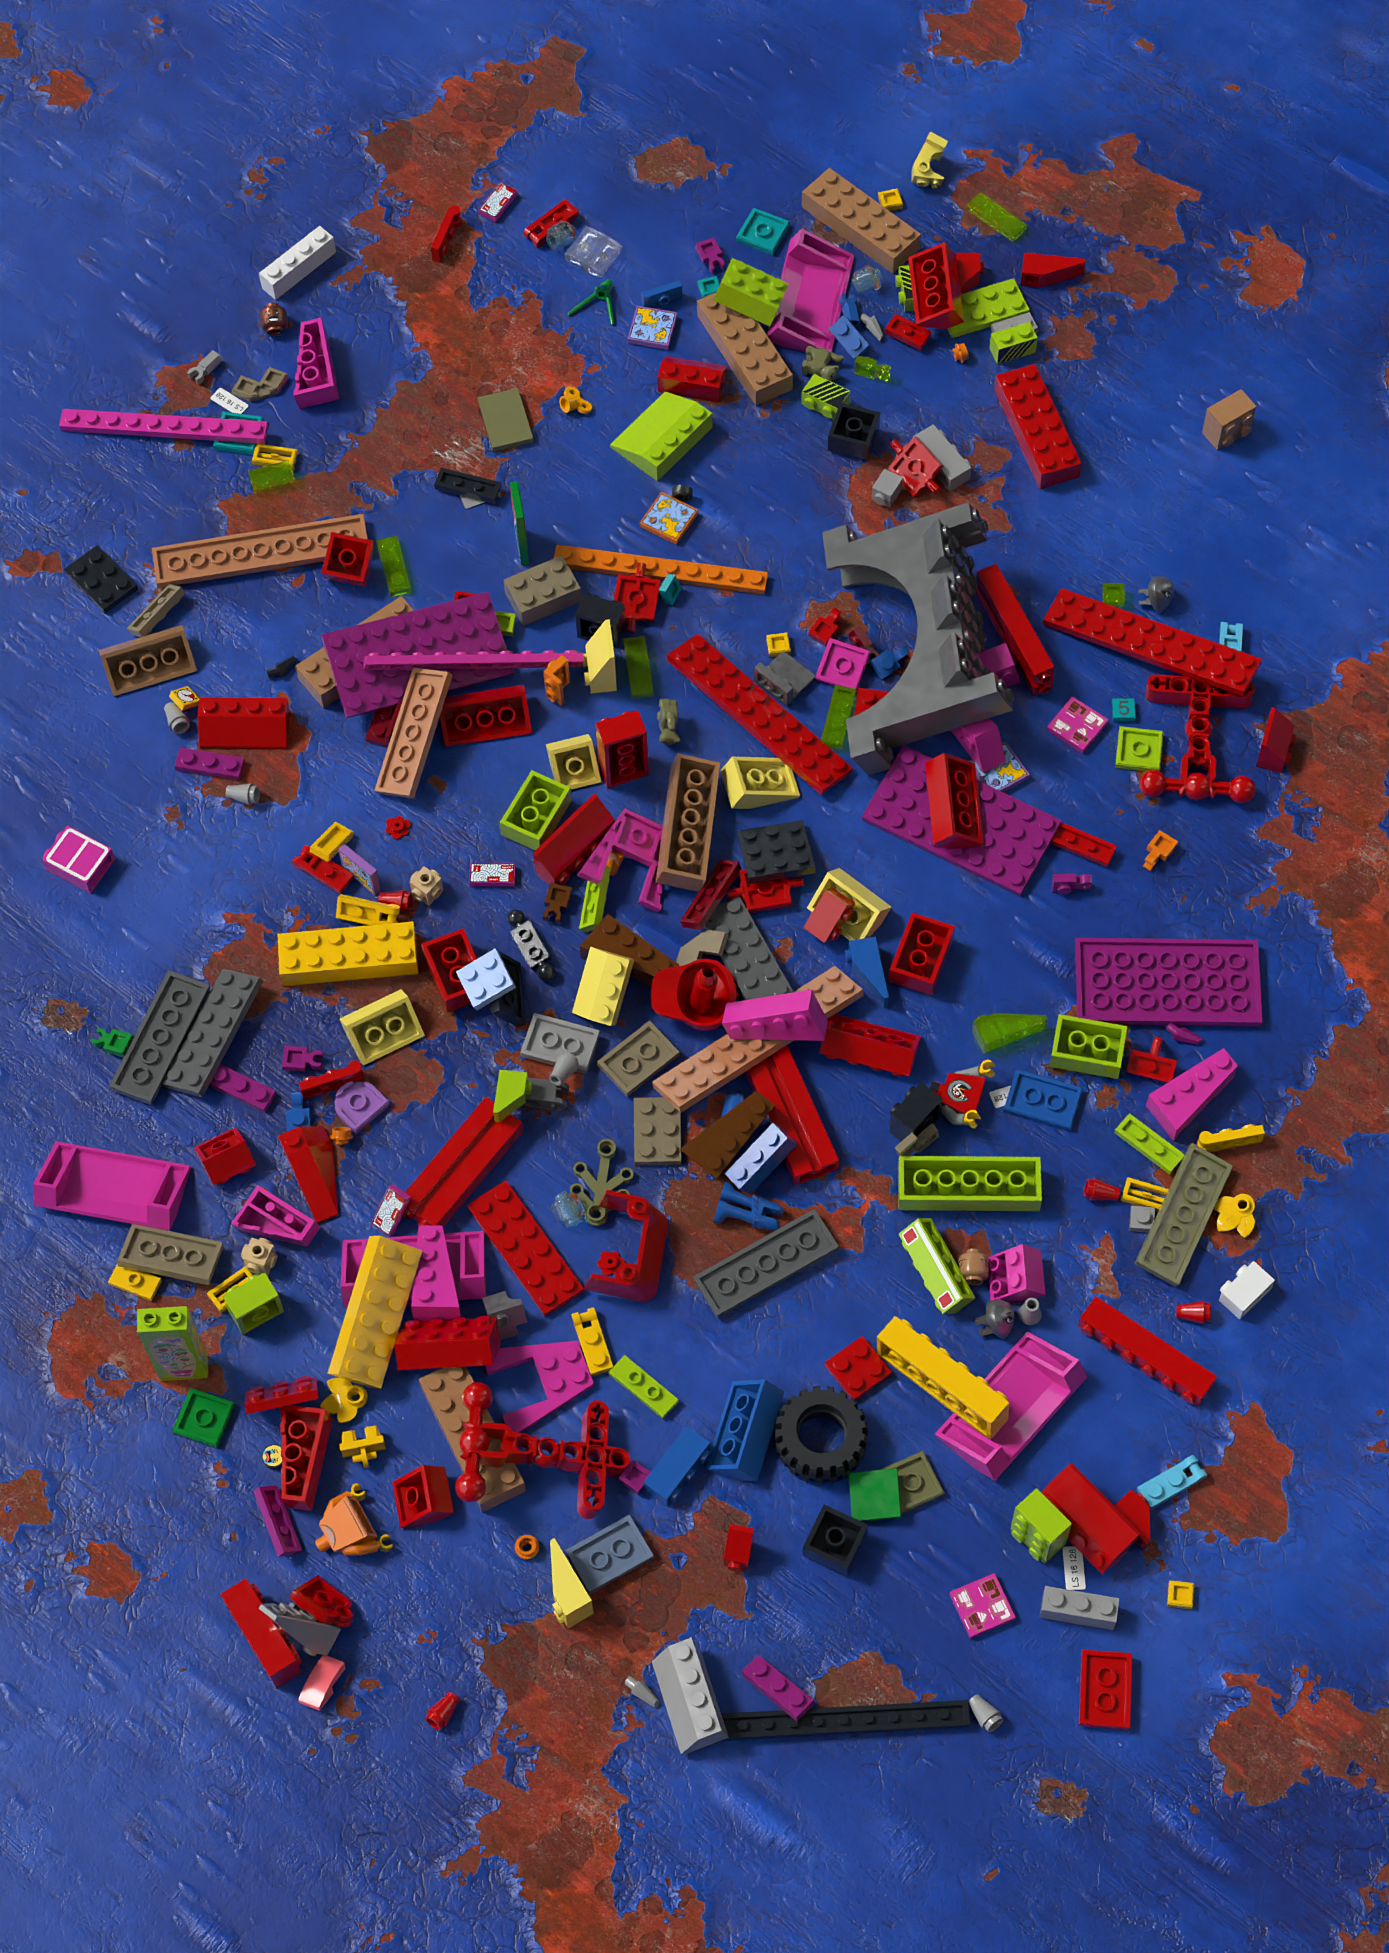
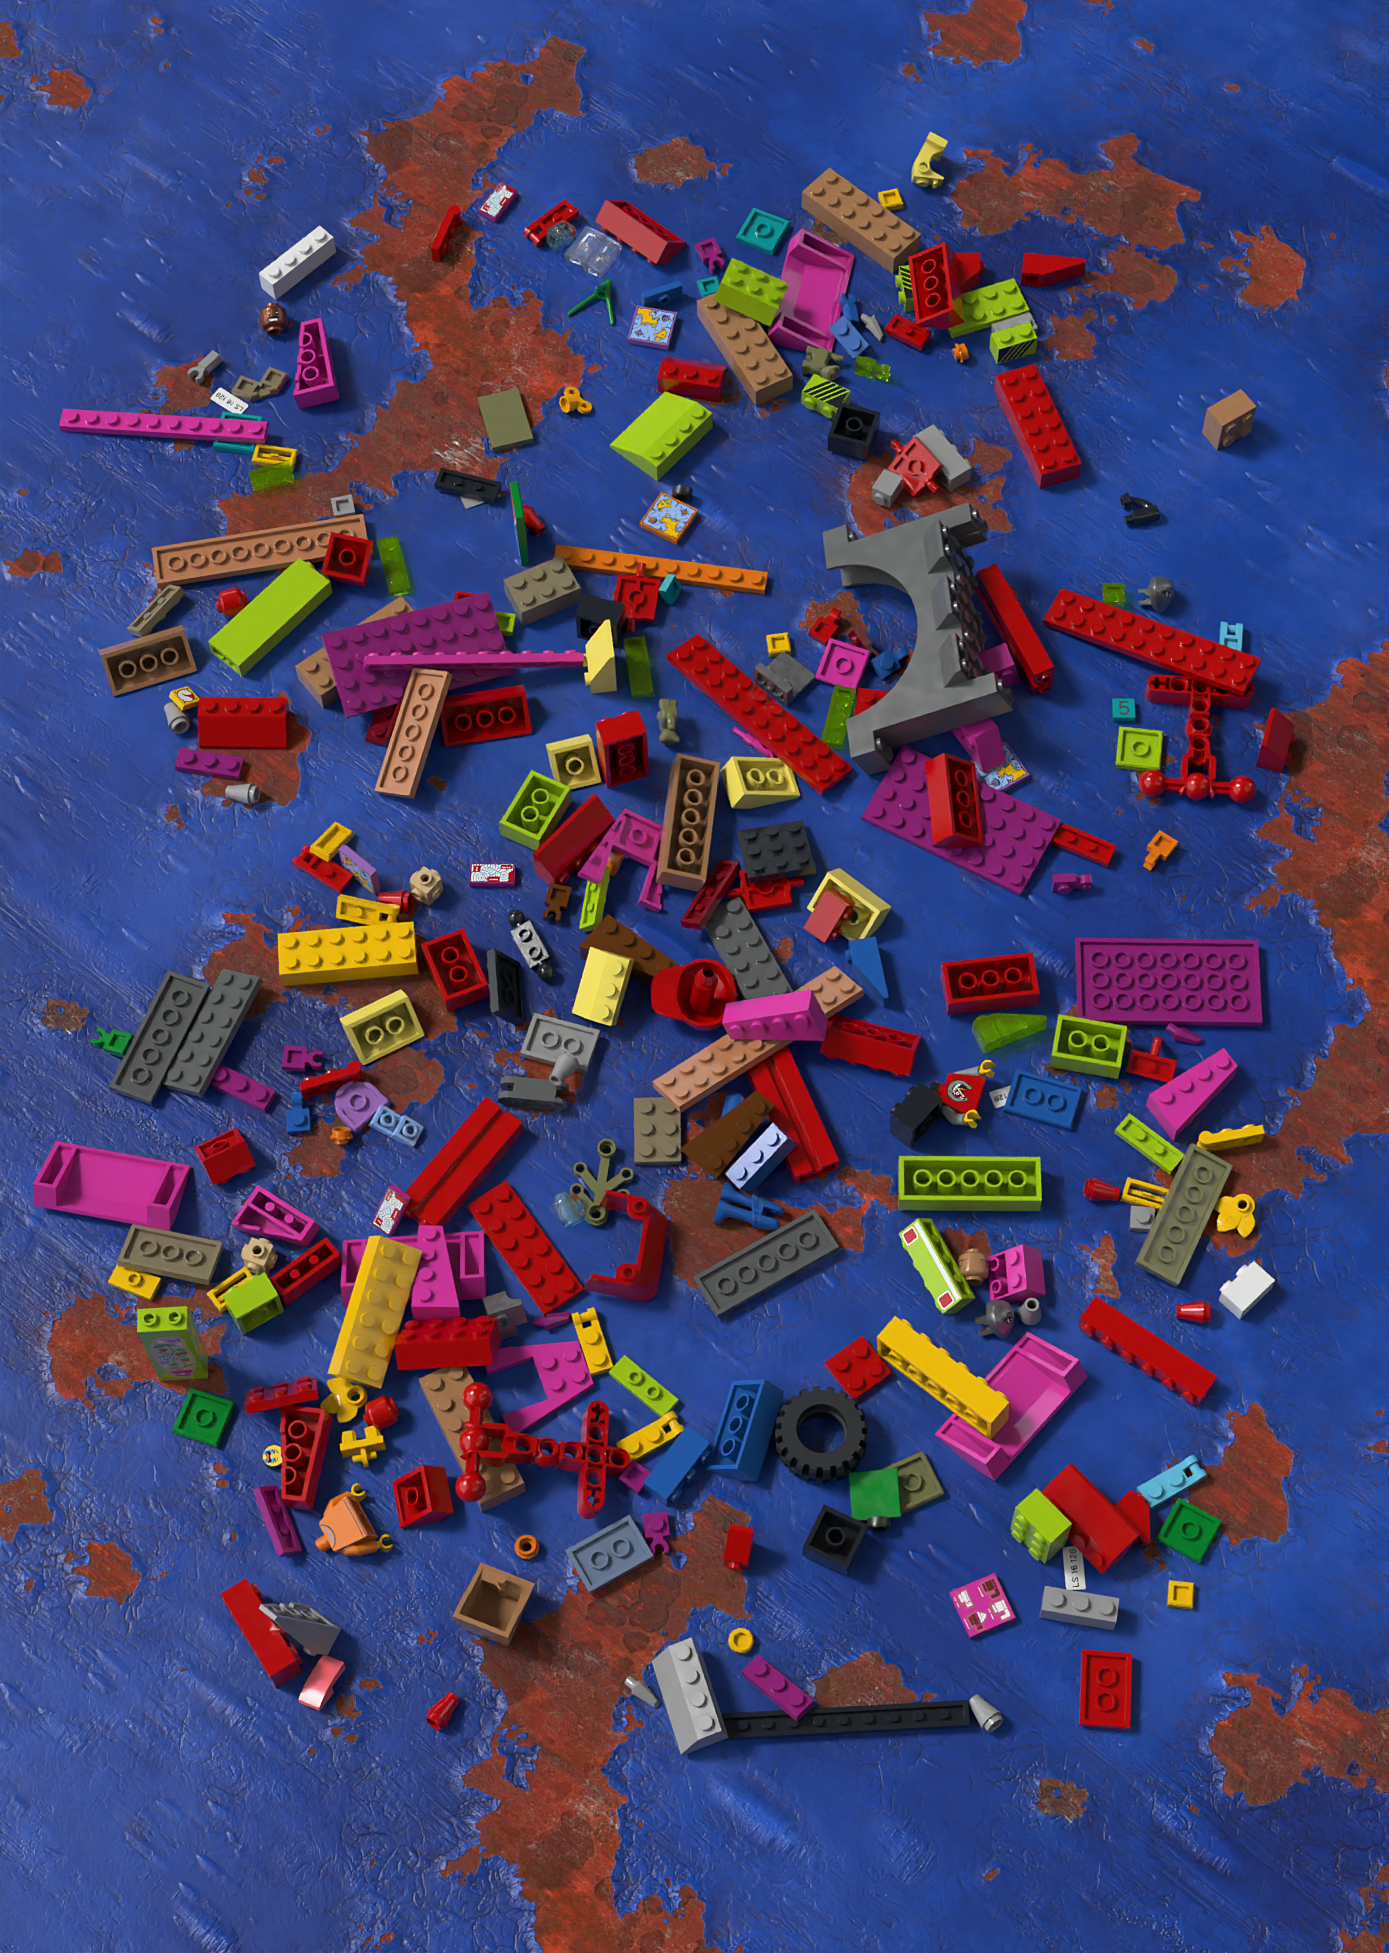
(78, 859): dark pink brick -> none
(100, 579): black plate -> none
(231, 602): none -> red head
(270, 616): none -> lime brick
(281, 667): black bar -> none
(306, 1271): none -> red brick
(312, 1163): red wedge -> none
(323, 1602): red plate -> none
(343, 506): none -> light grey plate
(381, 1413): none -> red head
(396, 1126): none -> light blue slope
(401, 830): red plant -> none
(486, 979): light blue plate -> none
(493, 1604): none -> medium nougat piece
(510, 1093): lime slope -> none
(532, 520): none -> red cone
(552, 1320): none -> magenta bar
(556, 678): orange bracket -> none
(570, 1597): light yellow slope -> none
(607, 1268): red plant -> none
(638, 1058): dark tan plate -> none
(639, 231): none -> slope
(651, 1437): none -> yellow plate
(657, 1529): none -> magenta plate
(707, 942): dark tan tile -> none
(740, 1641): none -> yellow tile
(749, 739): none -> dark pink hand
(867, 280): clear light blue head -> none
(879, 1523): none -> pearl dark grey tile
(919, 1143): dark tan tile -> none
(921, 954): red brick -> none
(989, 983): none -> red brick
(996, 216): clear neon green plate -> none
(1077, 724): dark pink tile -> none
(1146, 514): none -> black plant
(1188, 1530): none -> green tile

